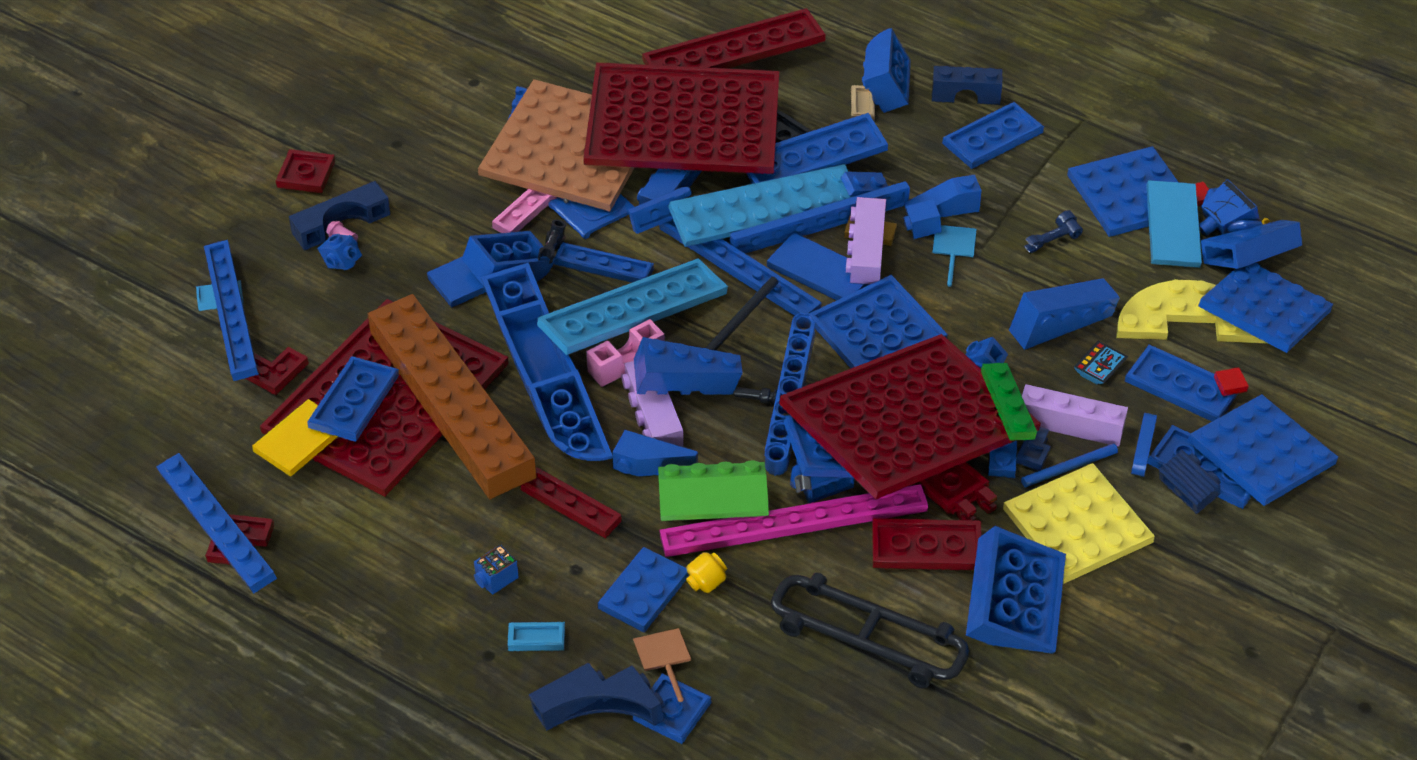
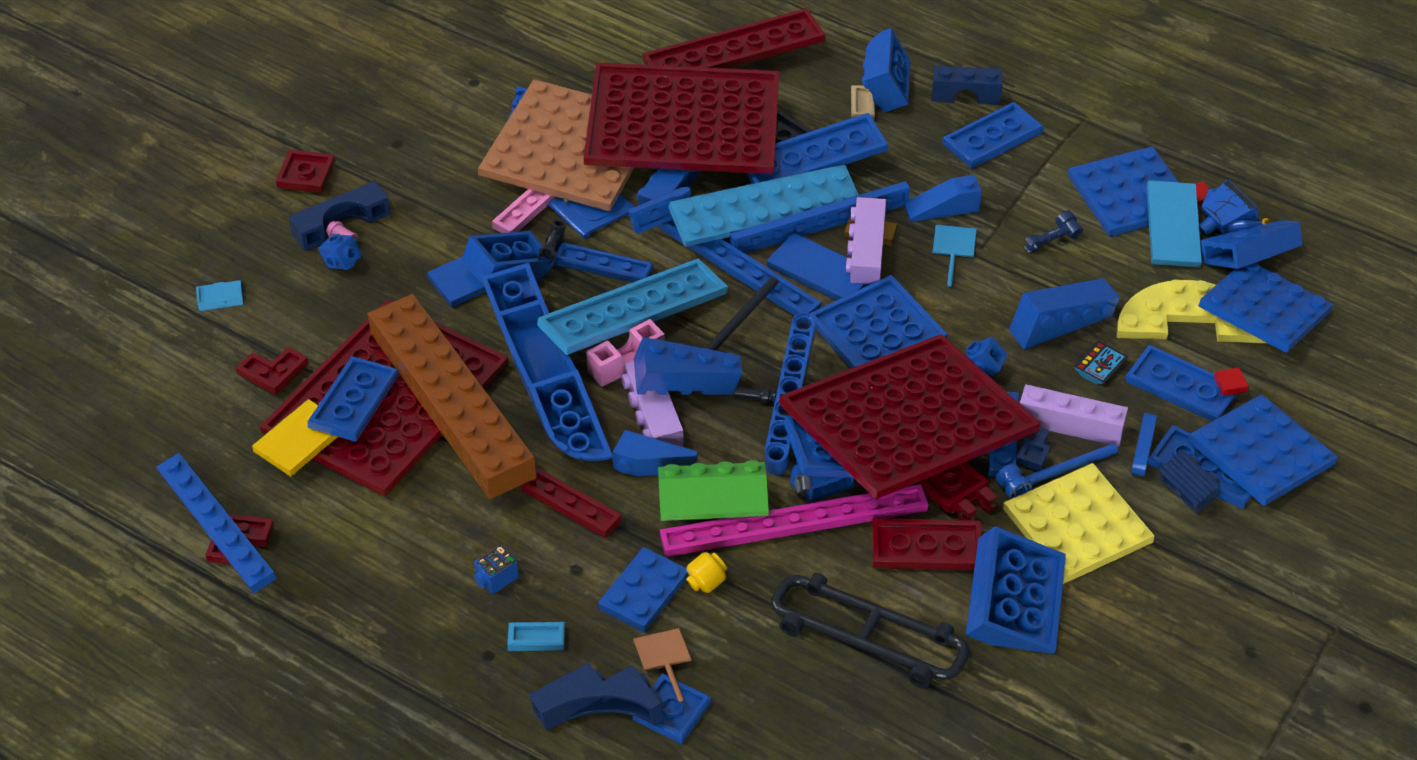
(231, 311): blue plate -> none
(862, 182): blue plate -> none
(923, 219): blue brick -> none
(1008, 401): green plate -> none
(1011, 479): none -> blue wheel

